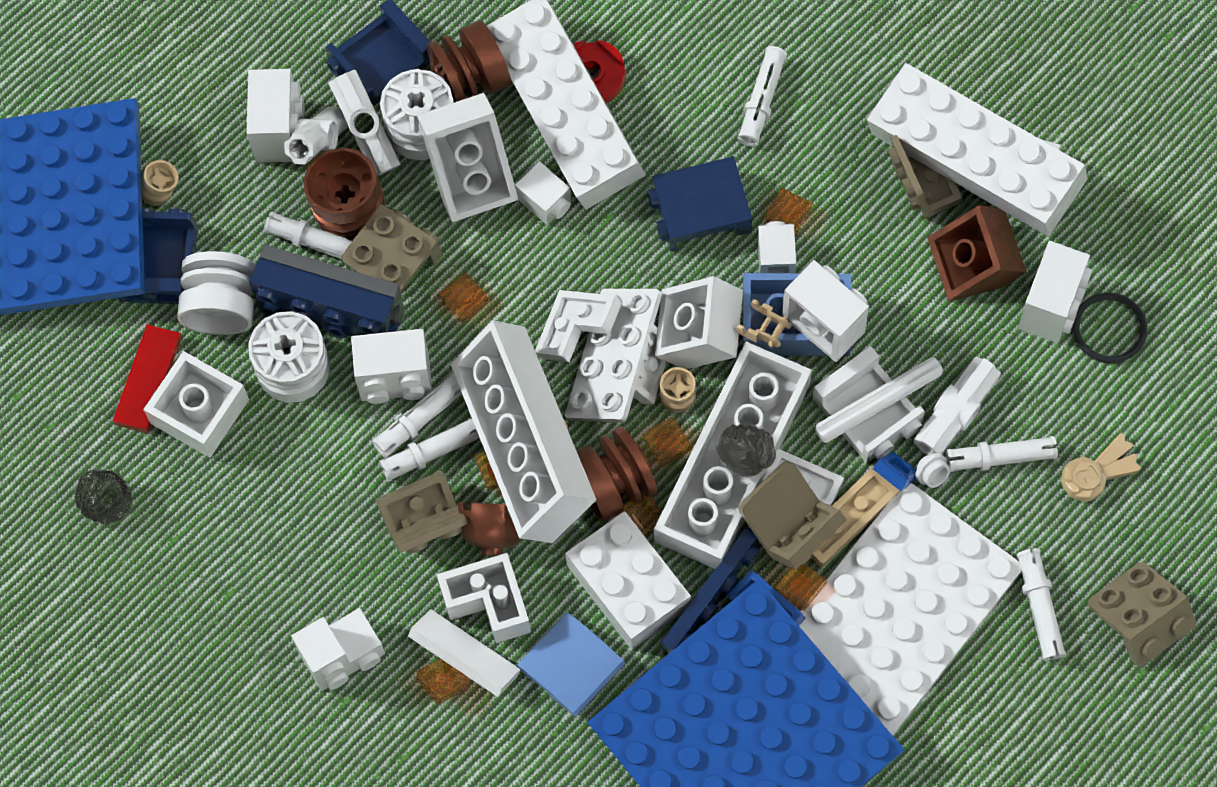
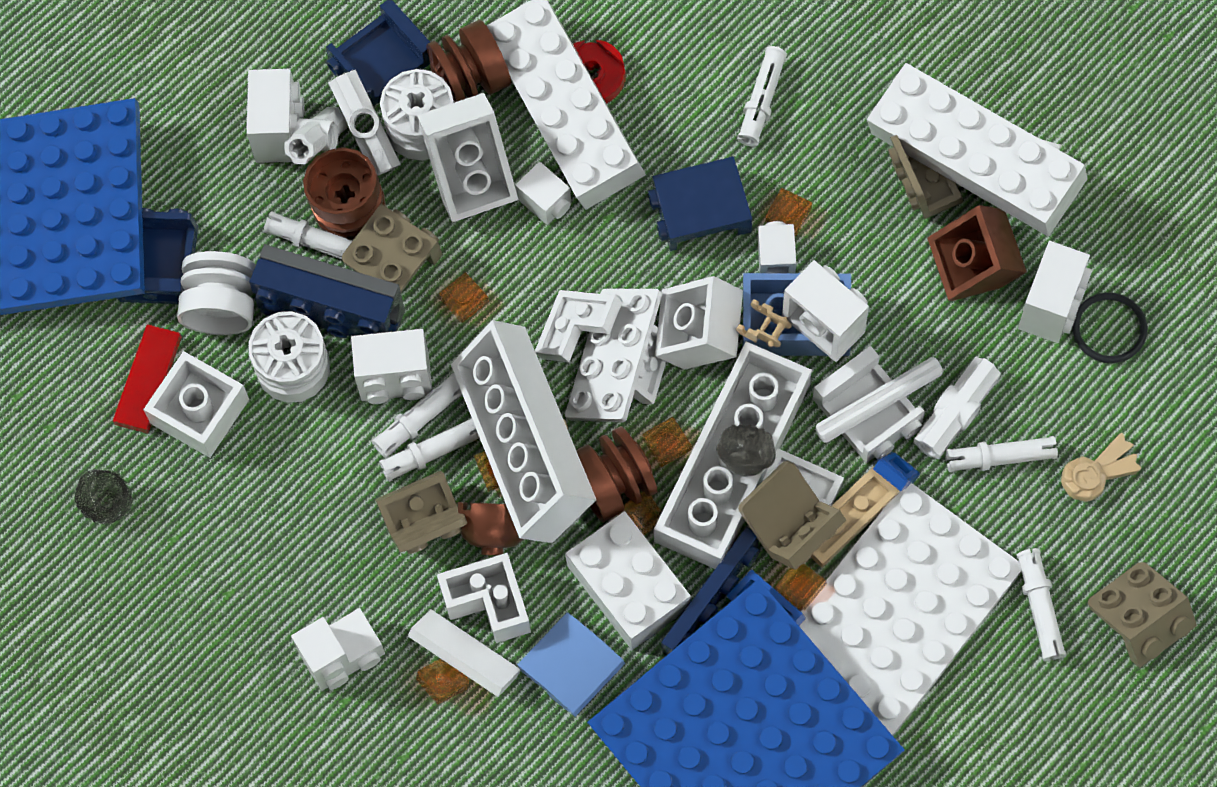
(161, 175): tan wheel -> none
(677, 381): tan wheel -> none
(932, 470): white plate -> none

